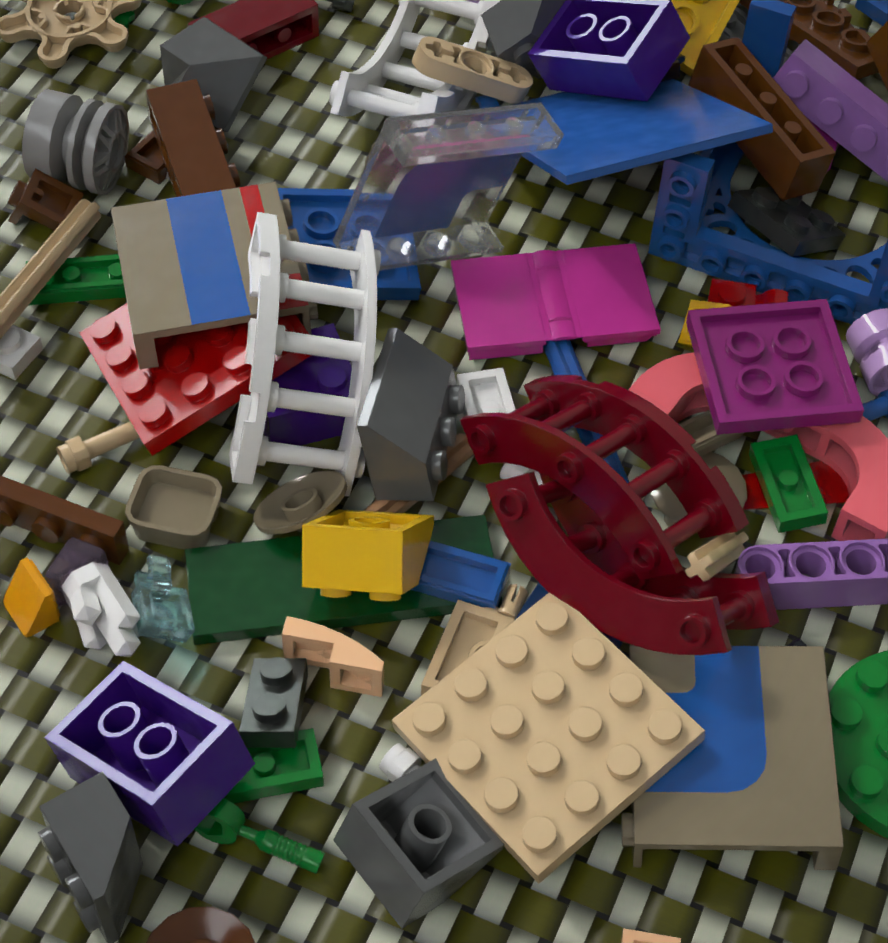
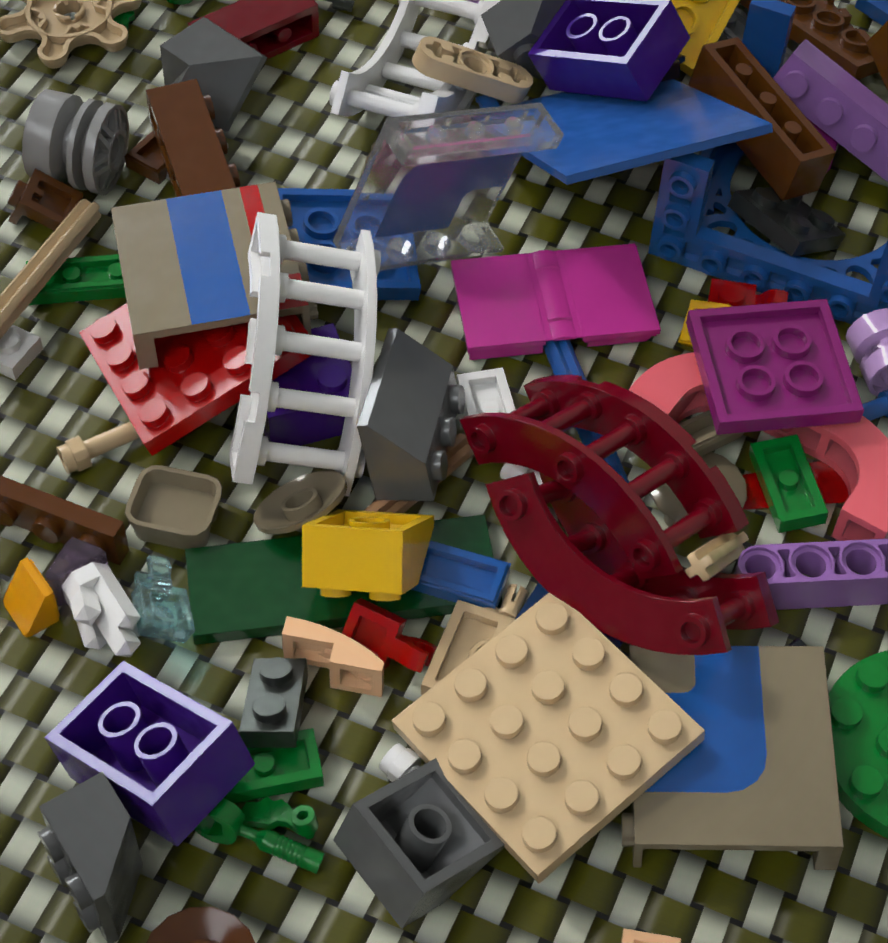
(271, 814): none -> green piece
(382, 634): none -> red plate

